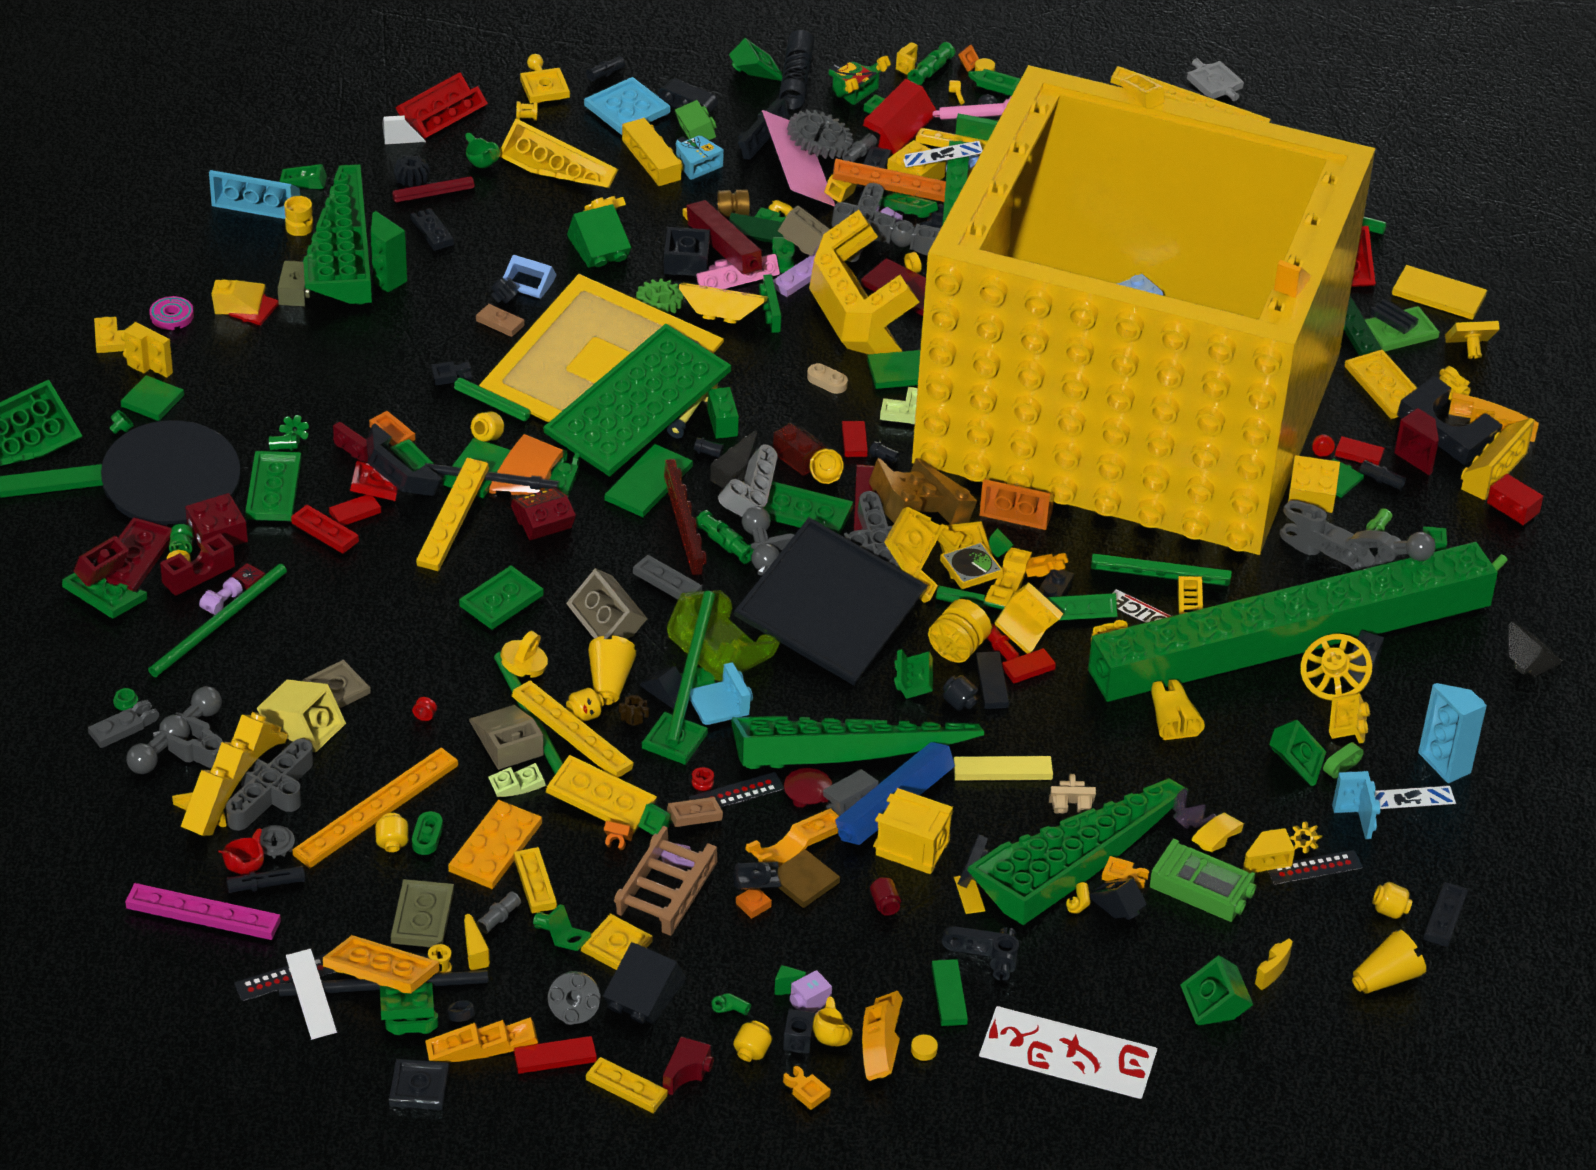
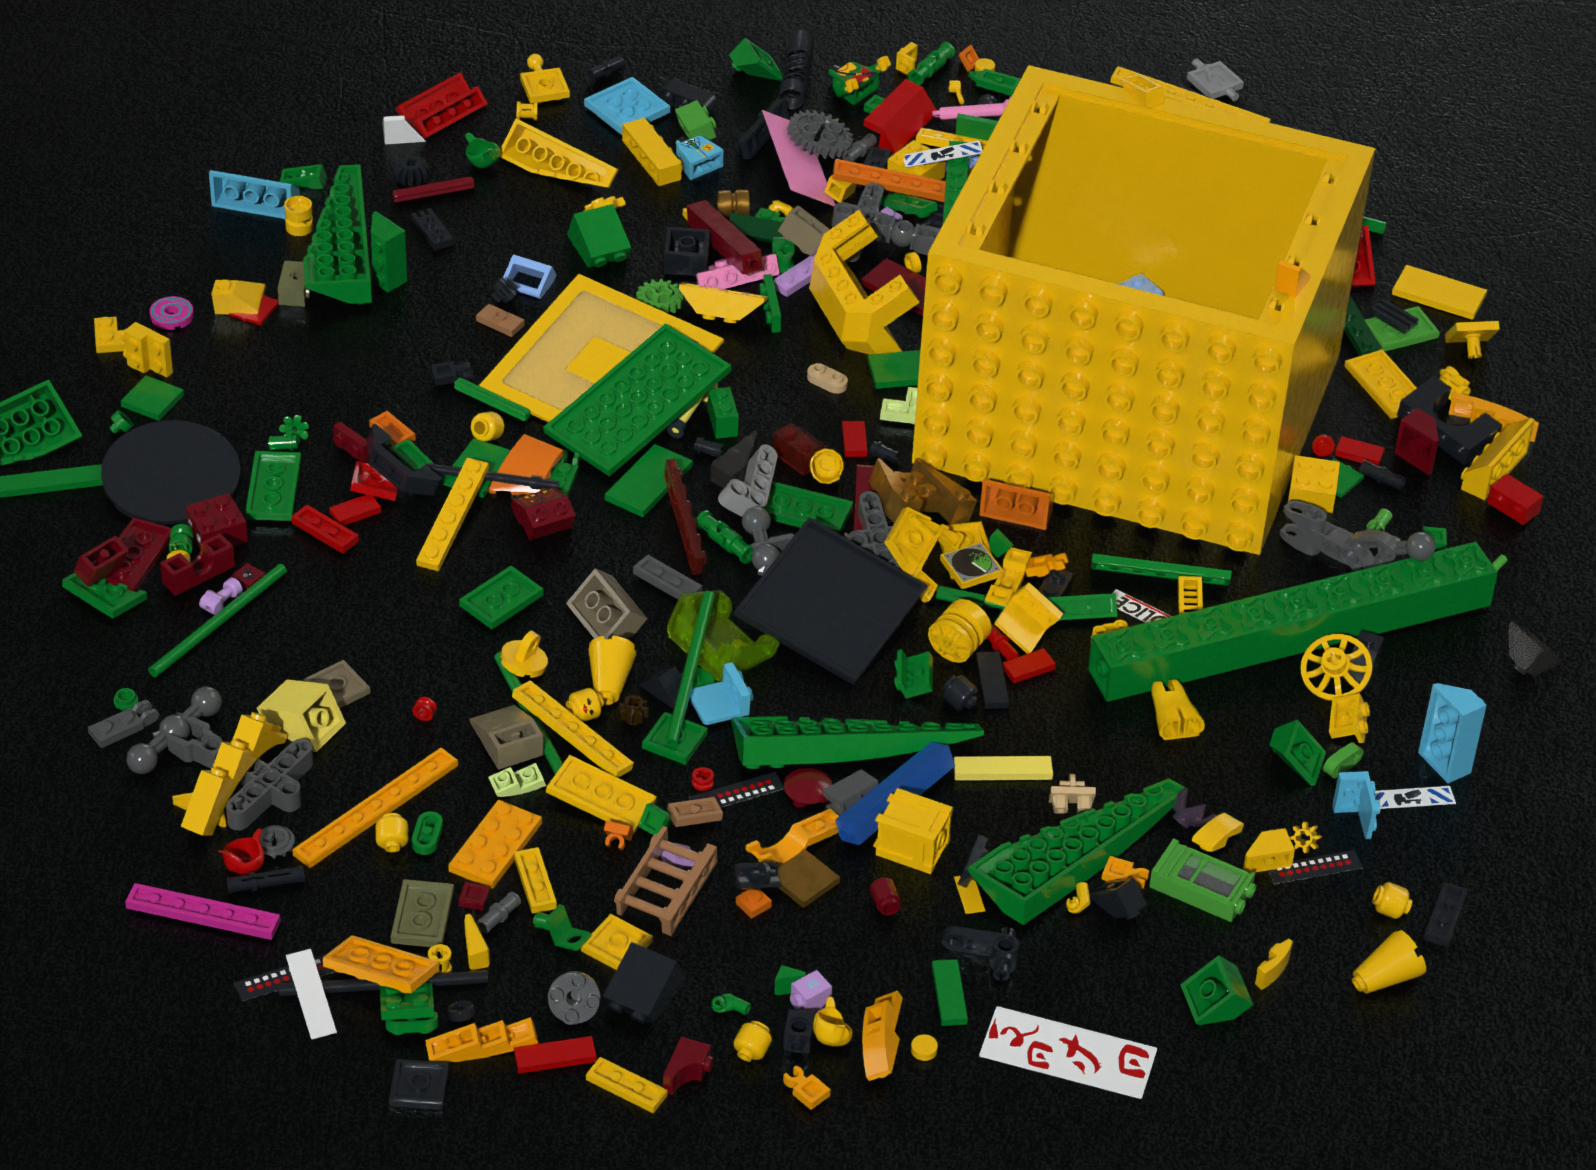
(474, 896): none -> dark red tile

